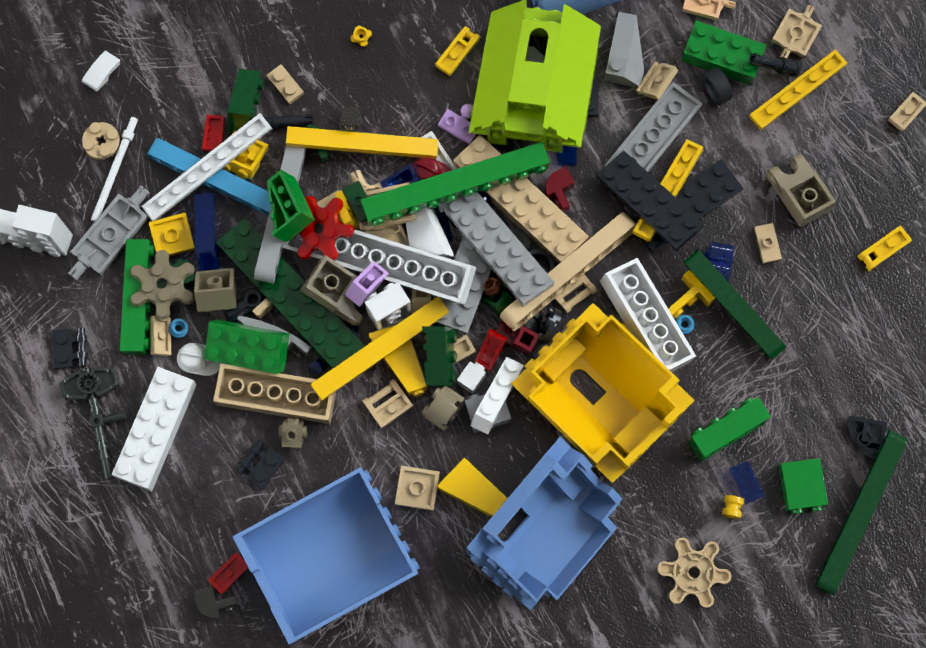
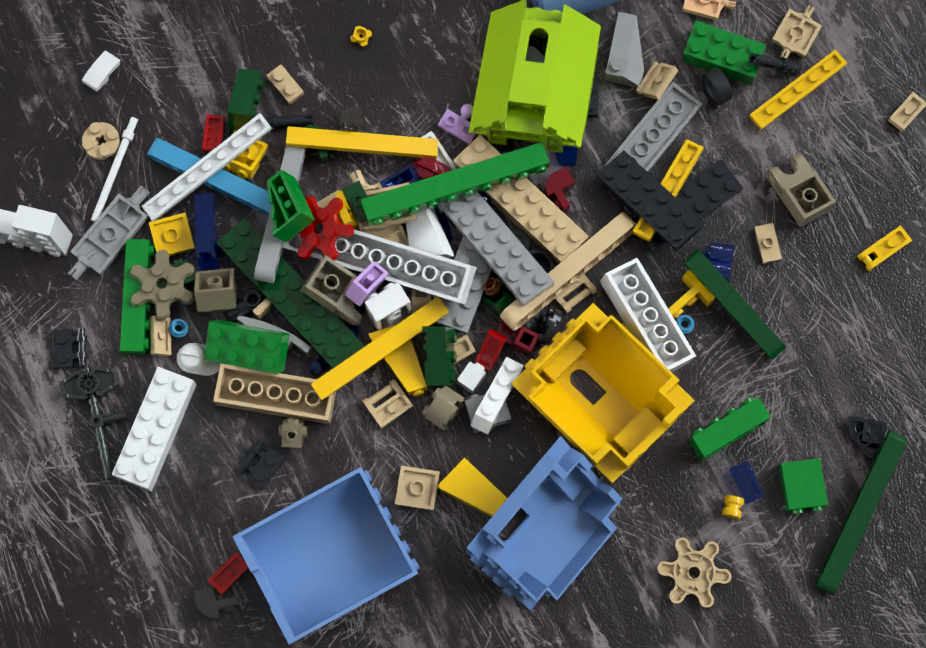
(457, 51): yellow plate -> none

